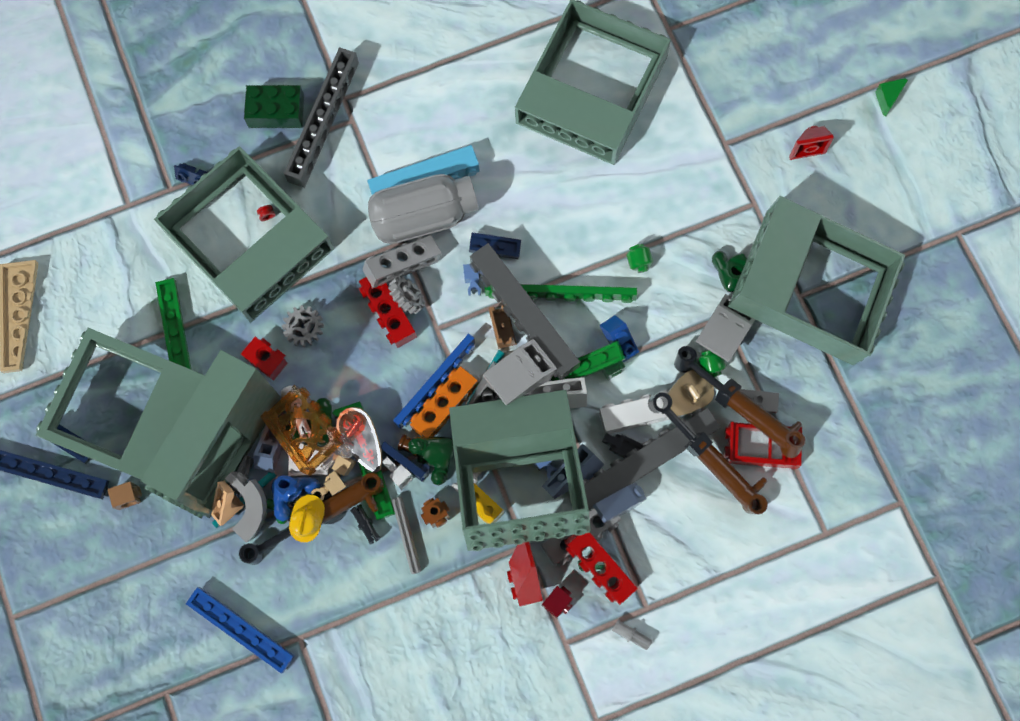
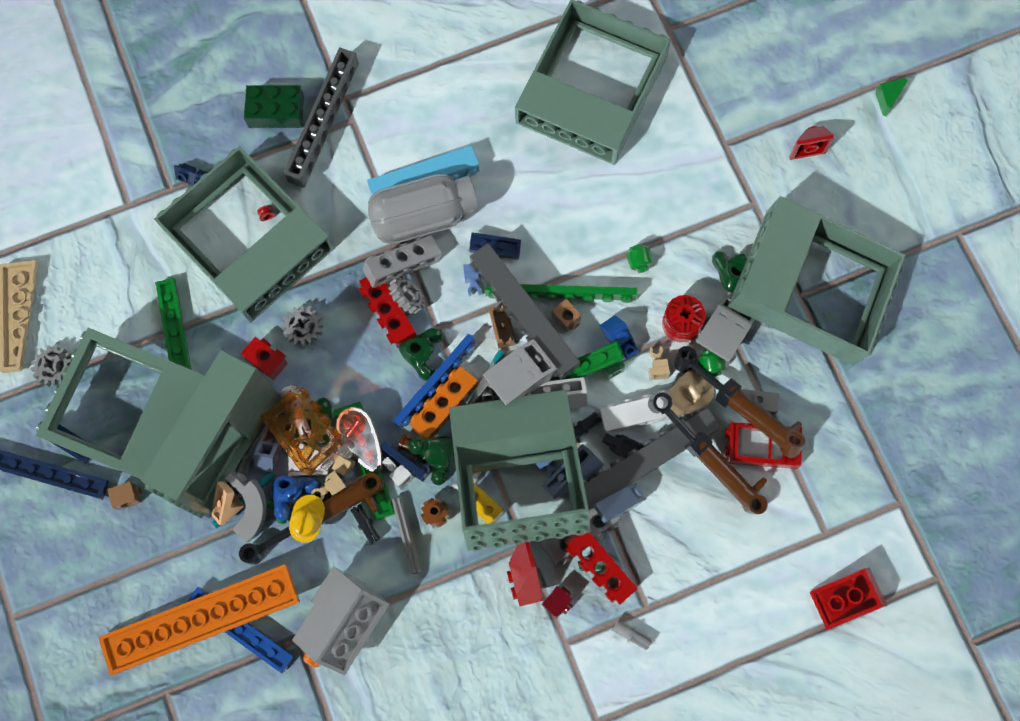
(43, 365): none -> light grey gear
(198, 619): none -> orange plate
(339, 621): none -> light grey piece
(419, 349): none -> dark green head
(566, 308): none -> medium nougat brick
(583, 426): none -> black pin
(660, 366): none -> tan piece
(678, 327): none -> red wheel
(848, 598): none -> red slope

